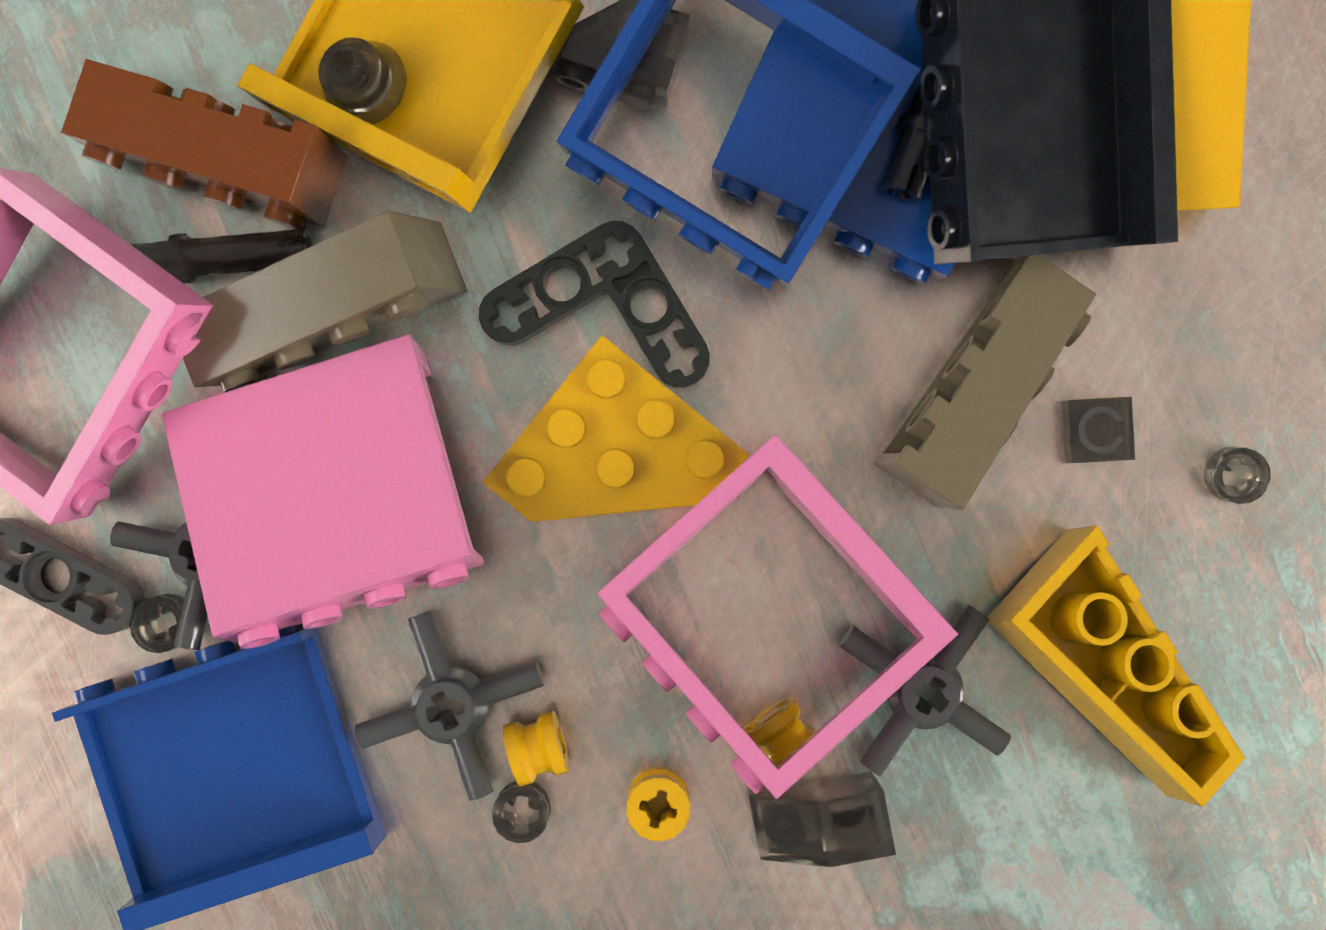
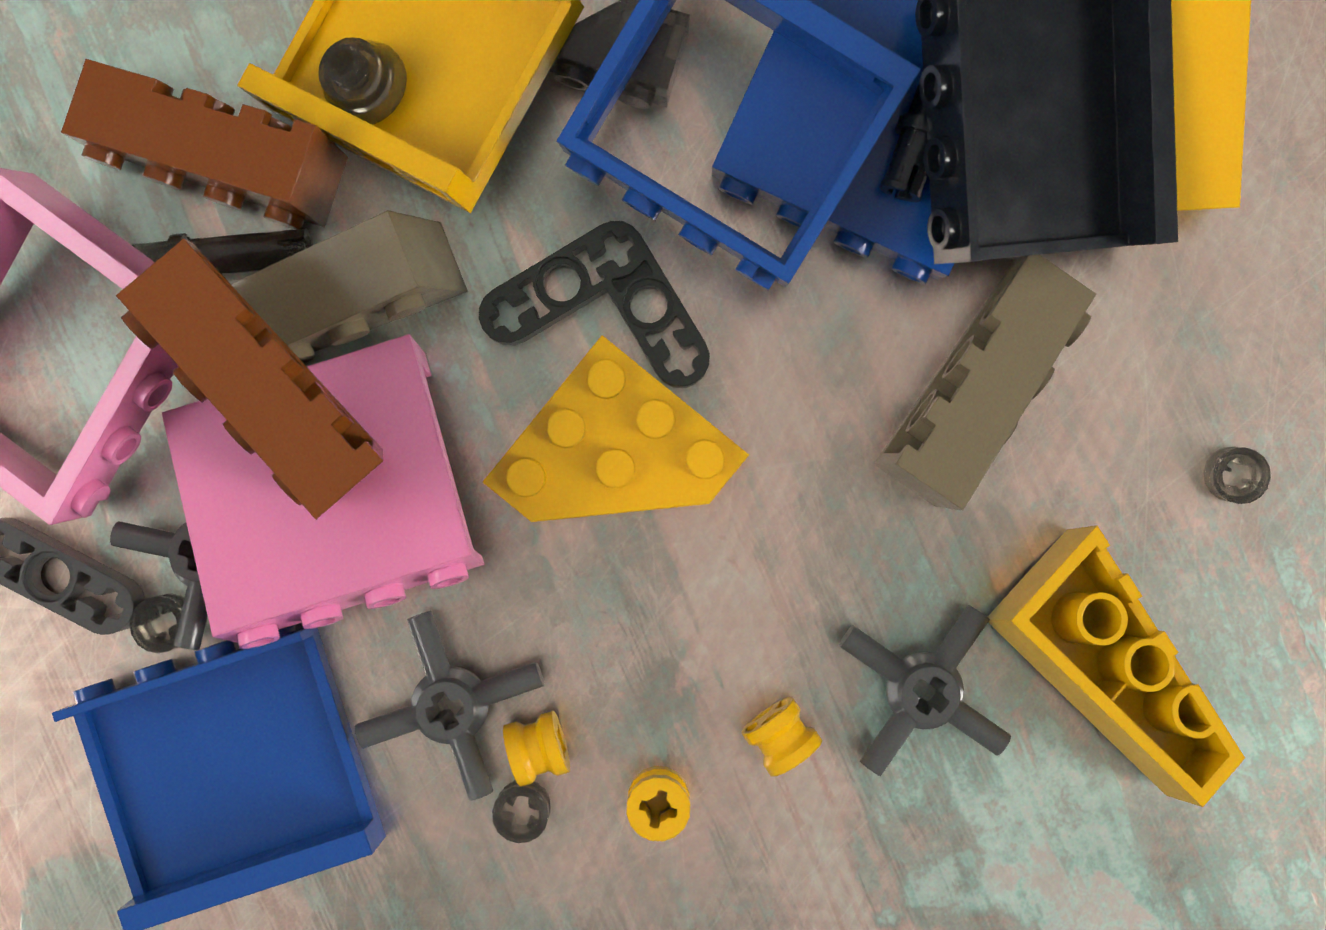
(250, 377): none -> dark orange wedge
(824, 822): clear smoke slope -> none
(853, 546): bright pink window -> none
(1098, 430): clear smoke tile -> none

